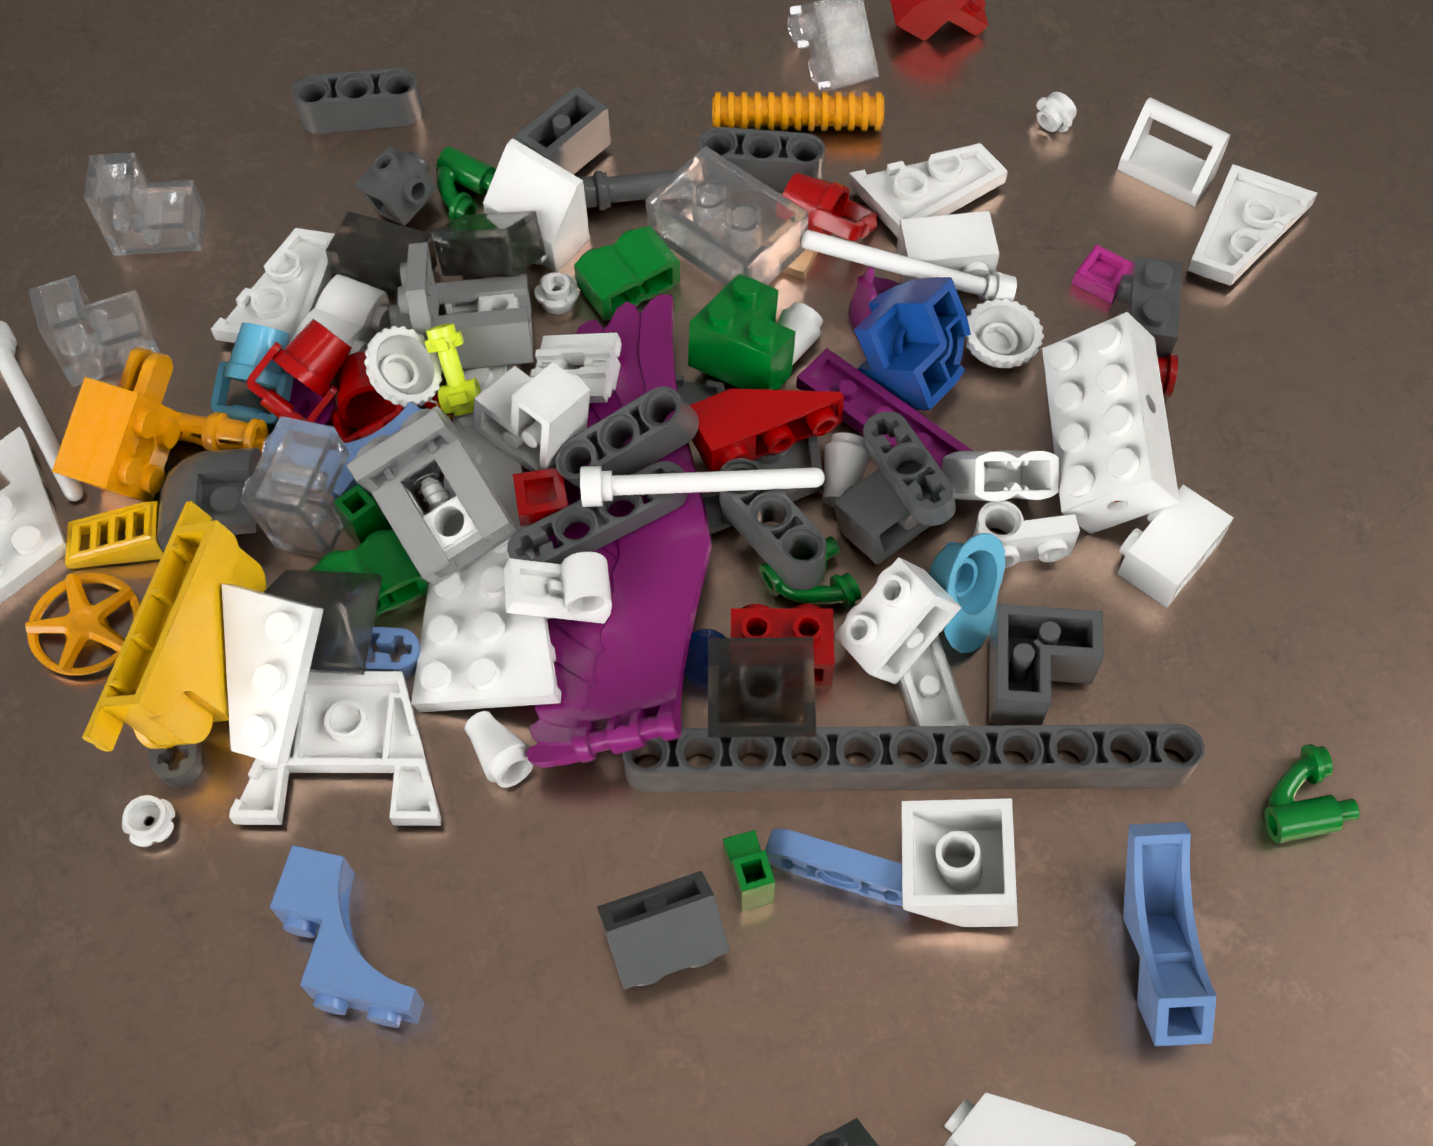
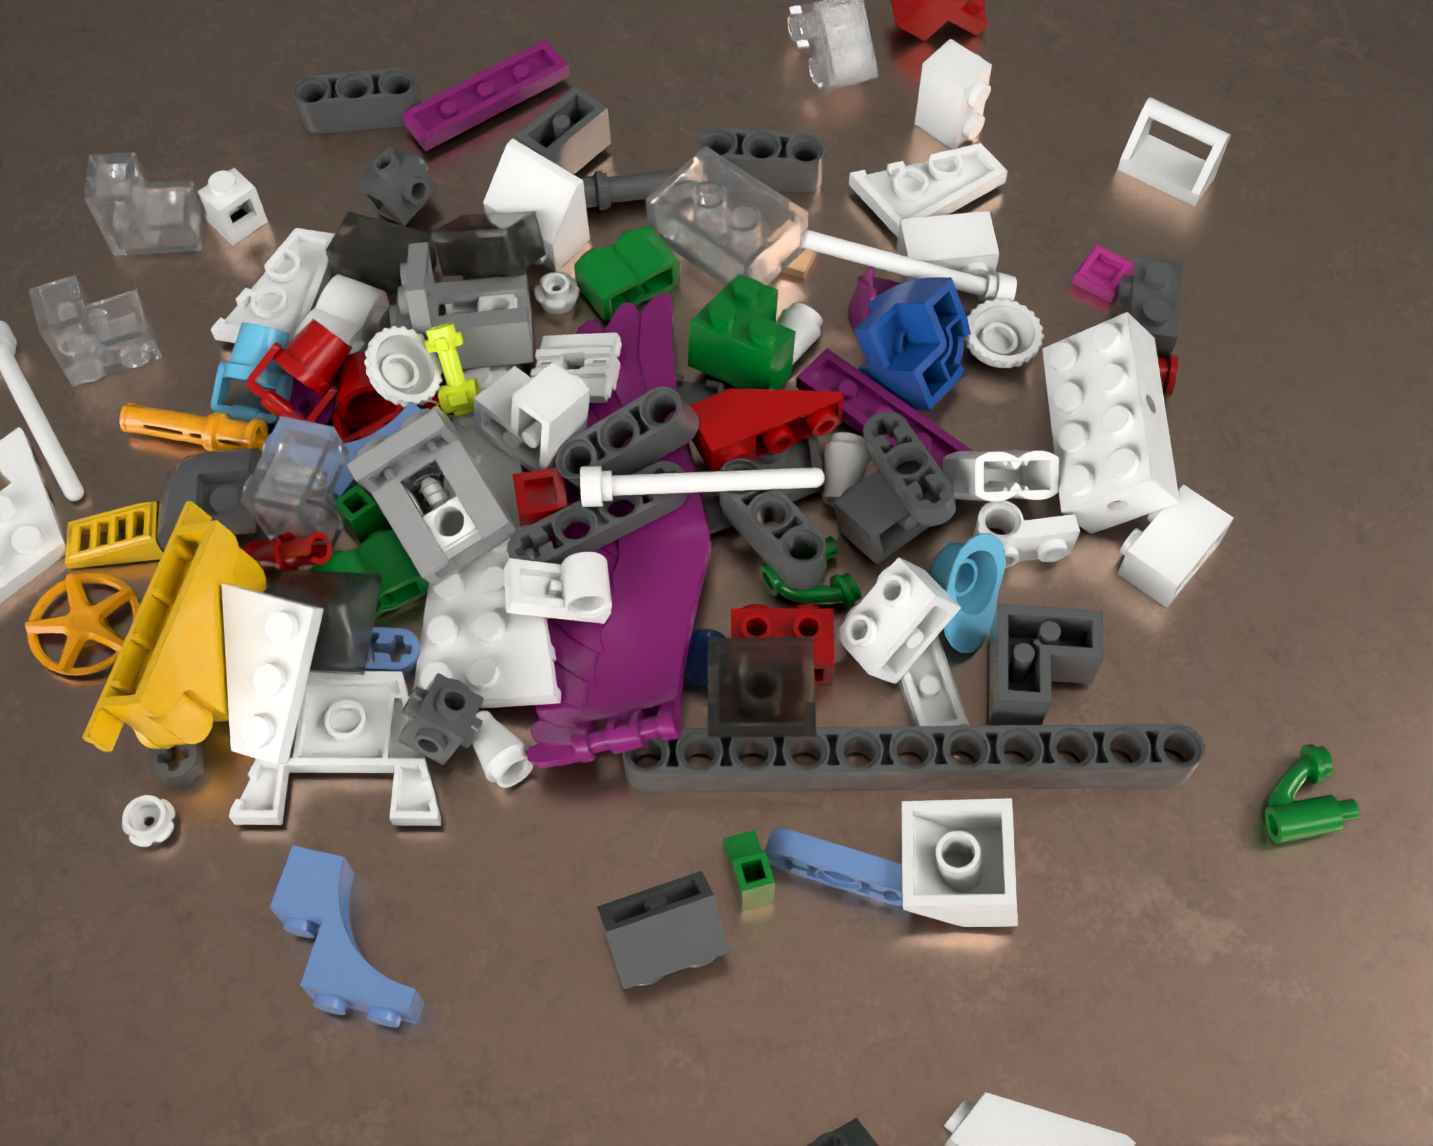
(122, 432): light orange brick -> none
(224, 196): none -> white brick
(290, 551): none -> red pin
(441, 718): none -> dark grey brick
(466, 171): green plant -> none
(485, 95): none -> magenta plate
(798, 111): light orange piece -> none
(827, 204): red piece -> none
(953, 94): none -> white brick
(1056, 112): white plate -> none
(1160, 917): medium blue arch -> none
(1246, 222): white wing -> none

